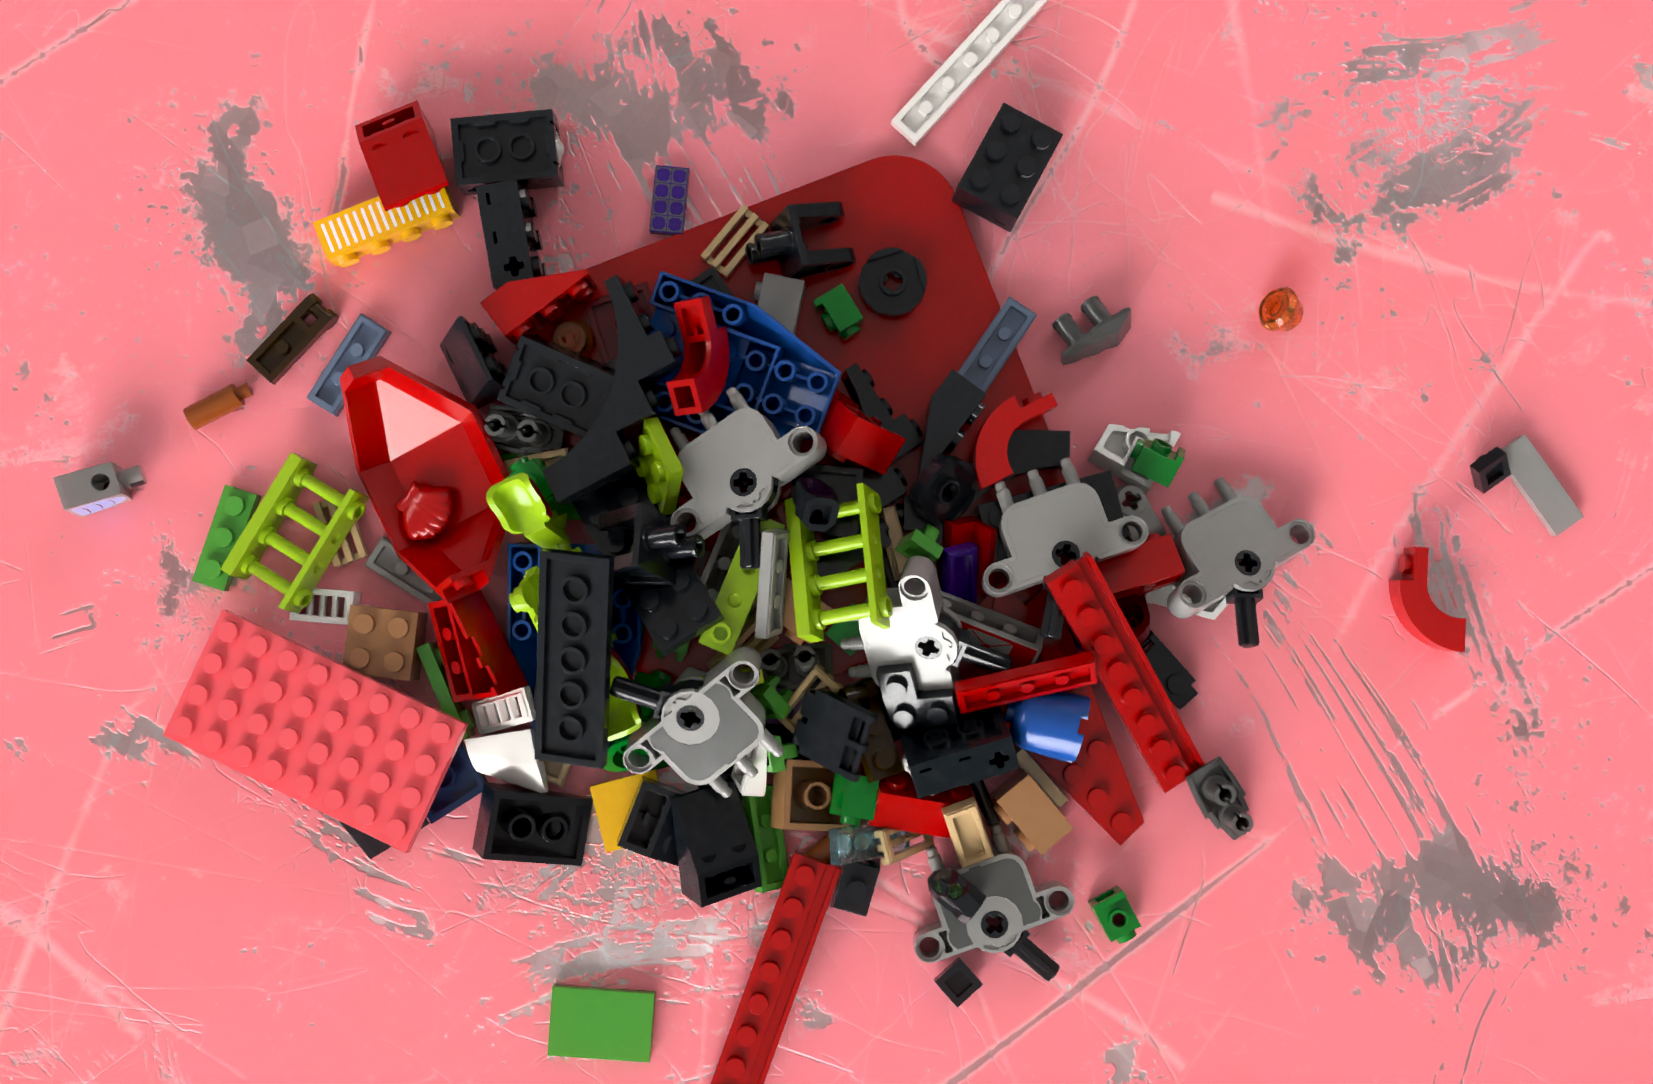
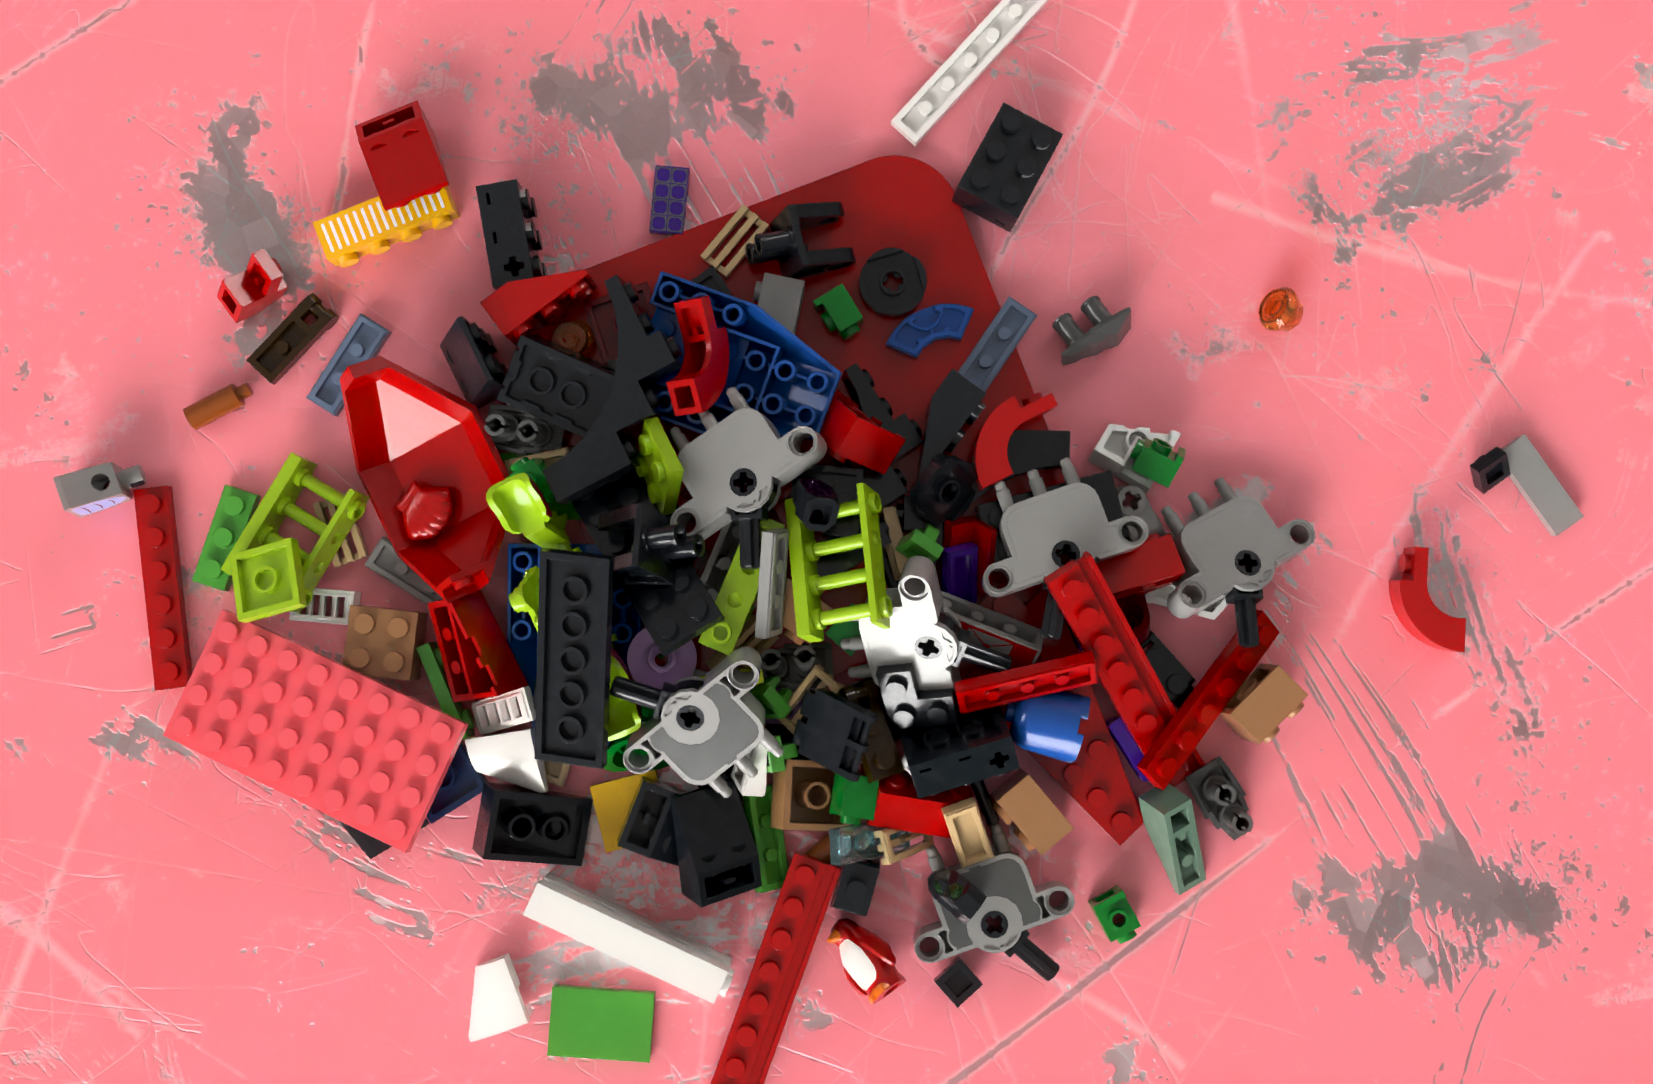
(163, 587): none -> red plate
(253, 288): none -> red brick
(268, 580): none -> lime plate
(496, 999): none -> white slope
(506, 149): black piece -> none
(630, 938): none -> white brick
(644, 669): none -> lavender dish
(866, 960): none -> red animal
(929, 325): none -> blue tile
(1042, 780): tan tile -> none
(1126, 744): none -> dark purple tile
(1174, 833): none -> sand green slope
(1204, 705): none -> red plate
(1263, 703): none -> medium nougat brick

